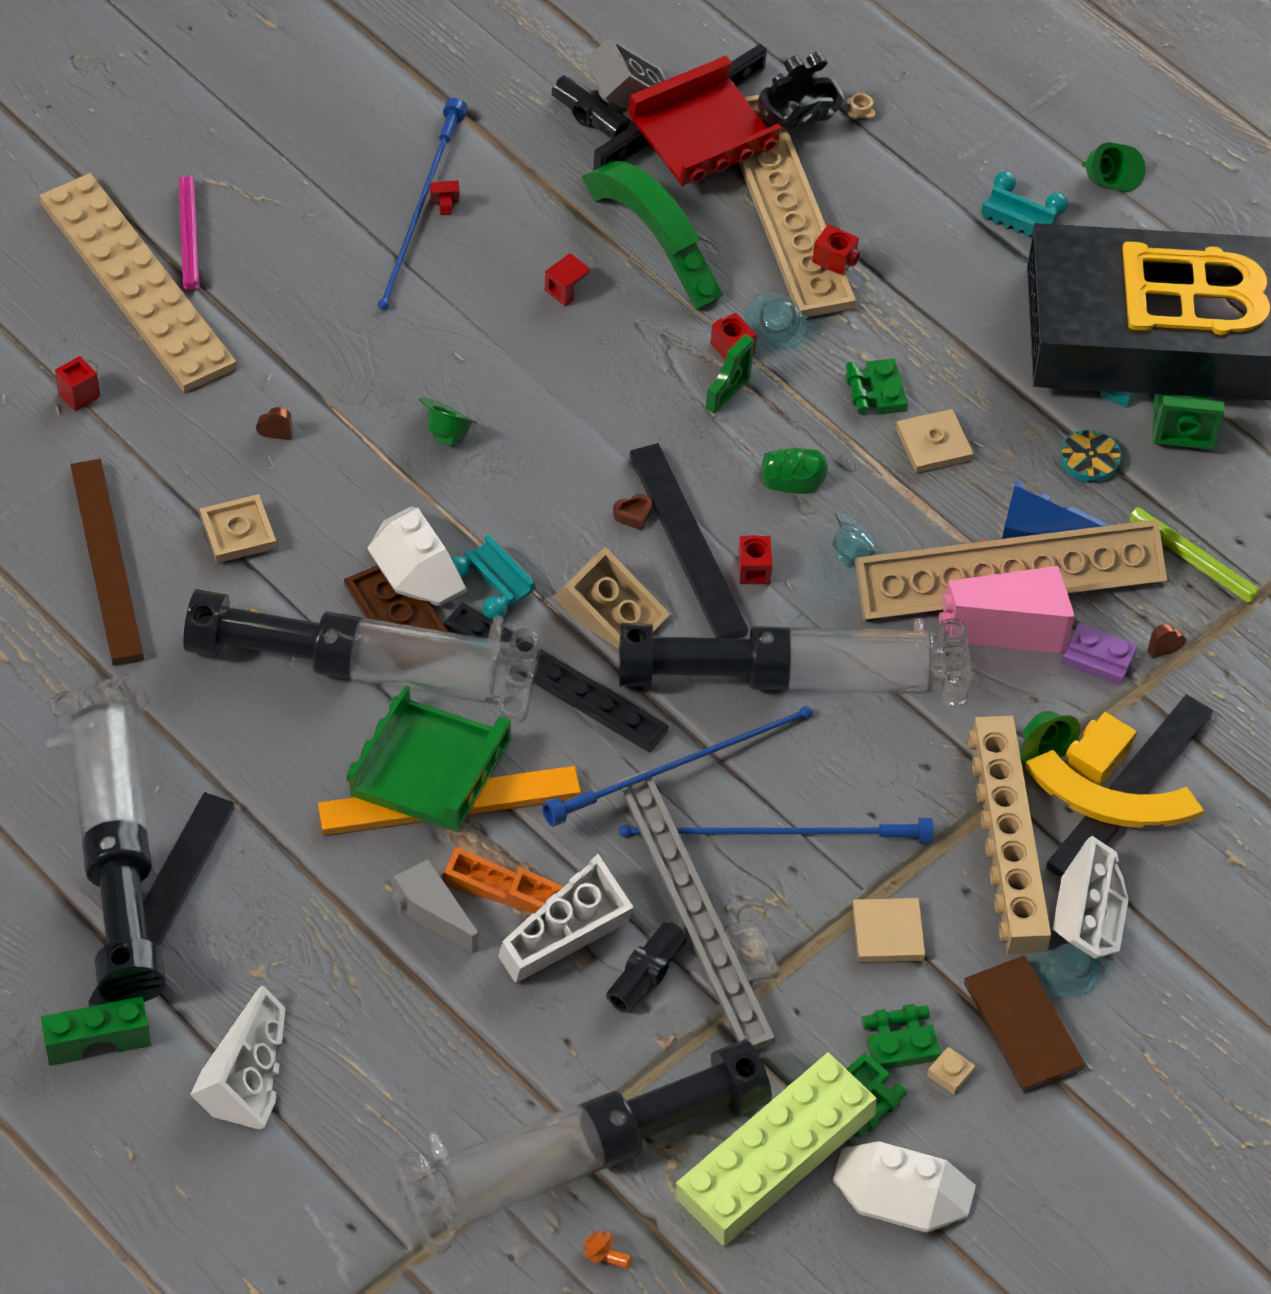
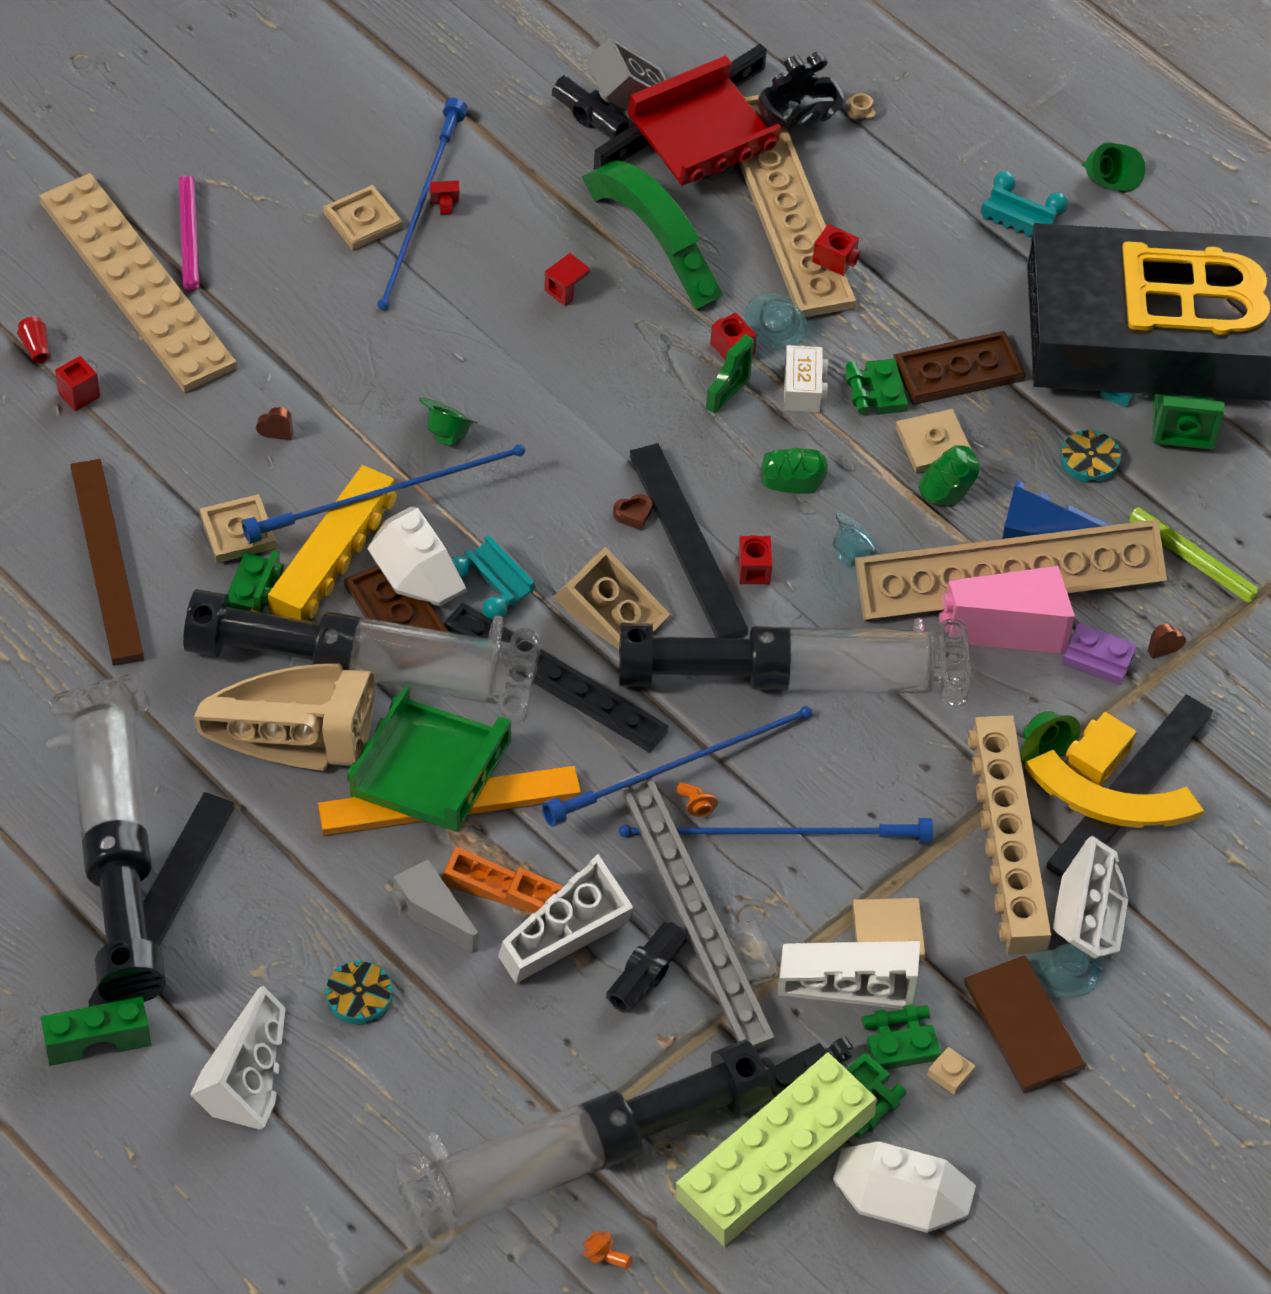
(34, 337): none -> red cone
(254, 529): none -> blue piece
(254, 581): none -> green bracket
(293, 715): none -> tan panel
(331, 547): none -> yellow brick
(358, 992): none -> tile
(362, 217): none -> tan tile
(700, 803): none -> orange plate
(788, 1071): none -> black plate
(804, 378): none -> white brick
(851, 972): none -> white wedge
(950, 476): none -> green piece
(959, 367): none -> reddish brown tile

